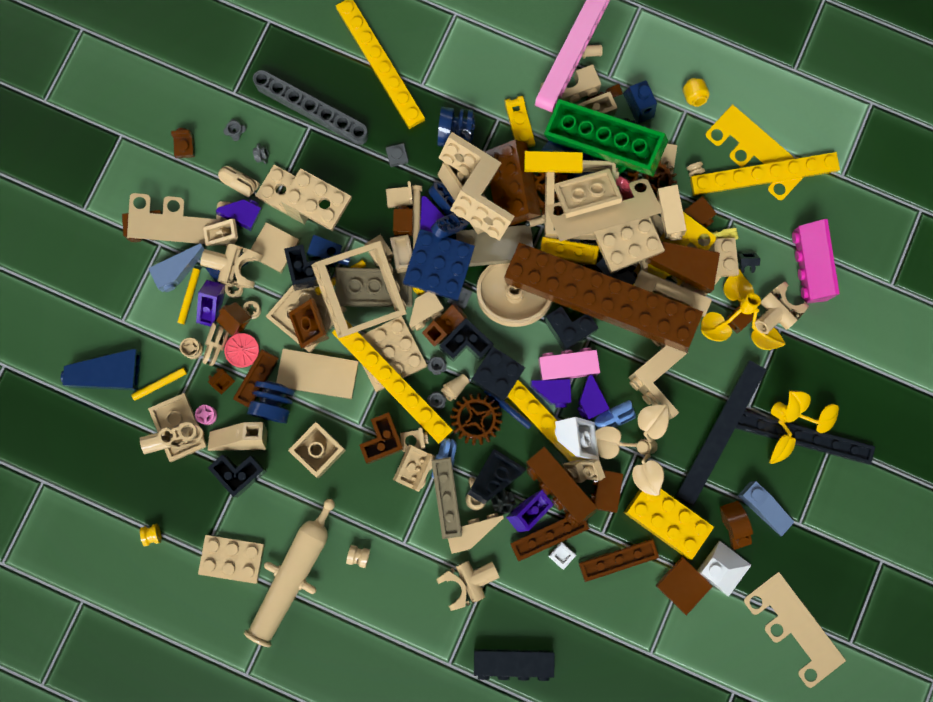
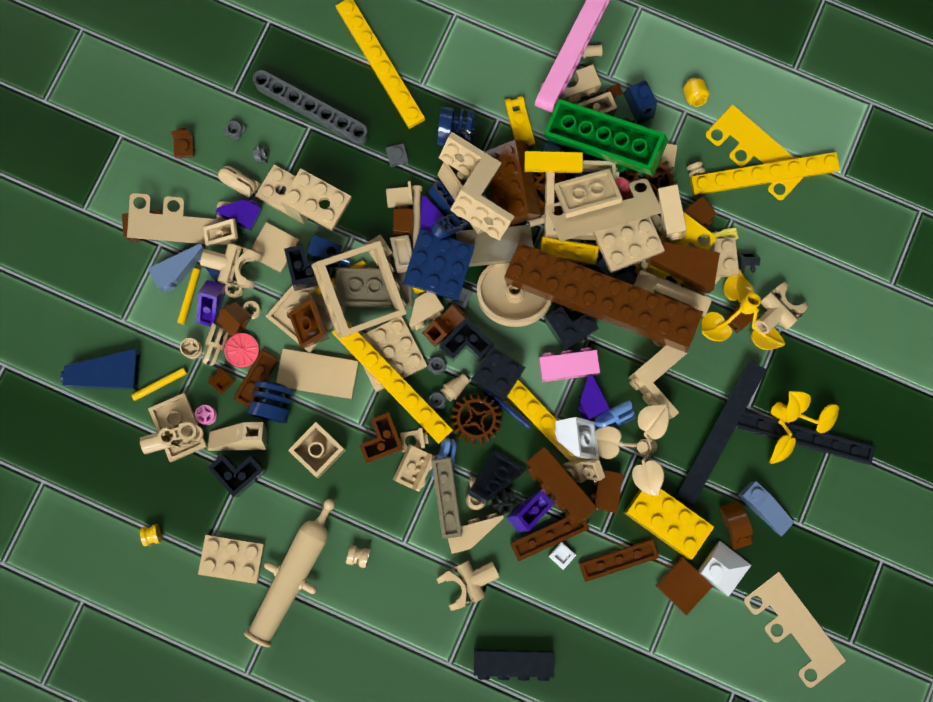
(553, 391): dark purple slope -> none
(815, 262): dark pink slope -> none

